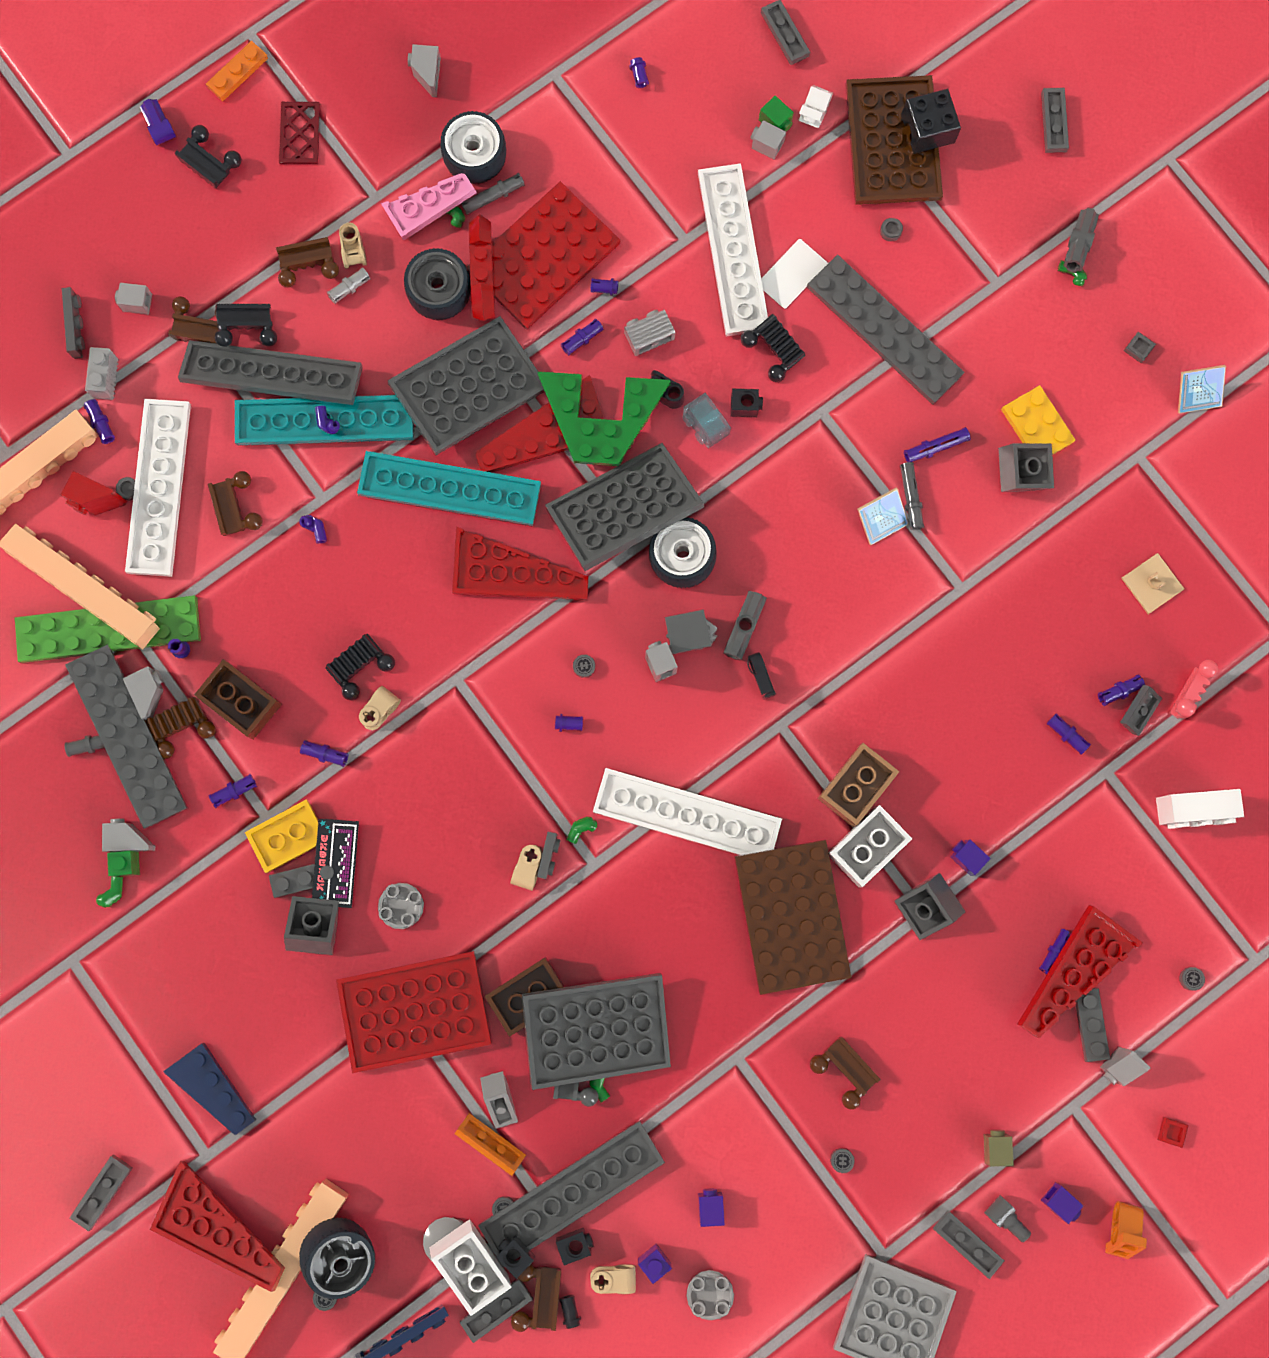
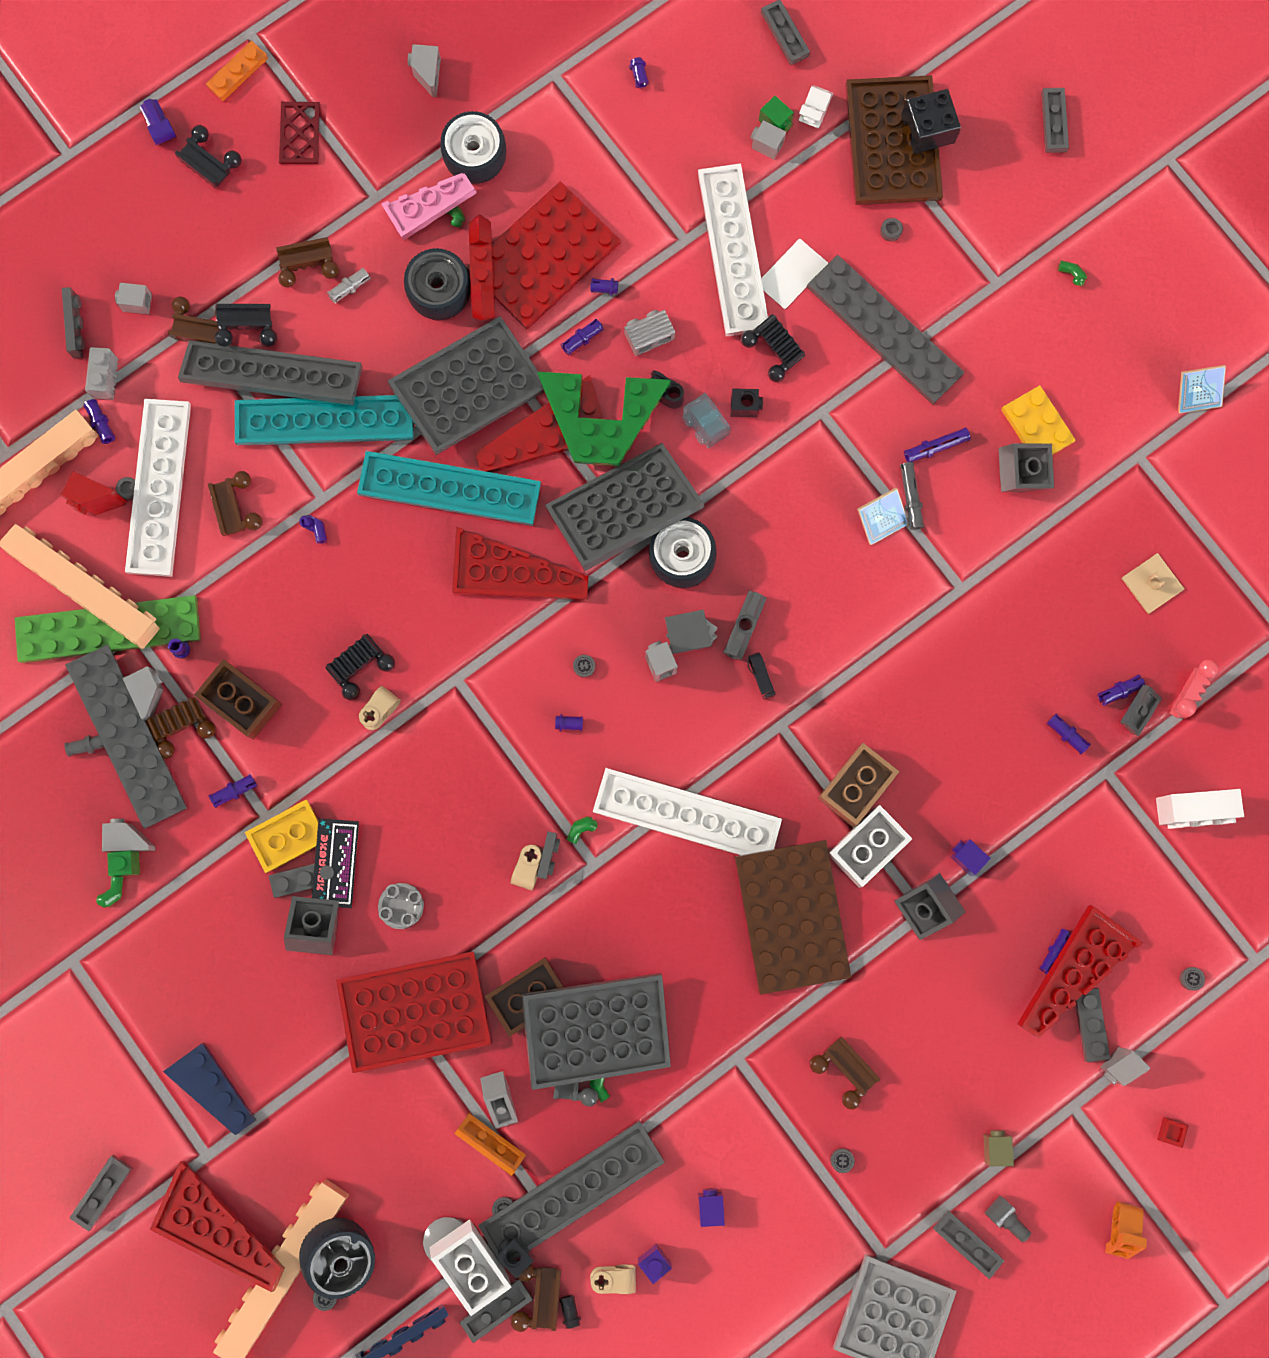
(324, 423): dark purple arm -> none
(324, 753): dark purple pin -> none
(352, 249): tan piece -> none
(501, 189): dark grey pin -> none
(566, 1253): black brick -> none
(710, 1295): light grey dish -> none
(1062, 1203): dark purple brick -> none
(1081, 240): dark grey piece -> none
(1139, 347): dark grey tile -> none

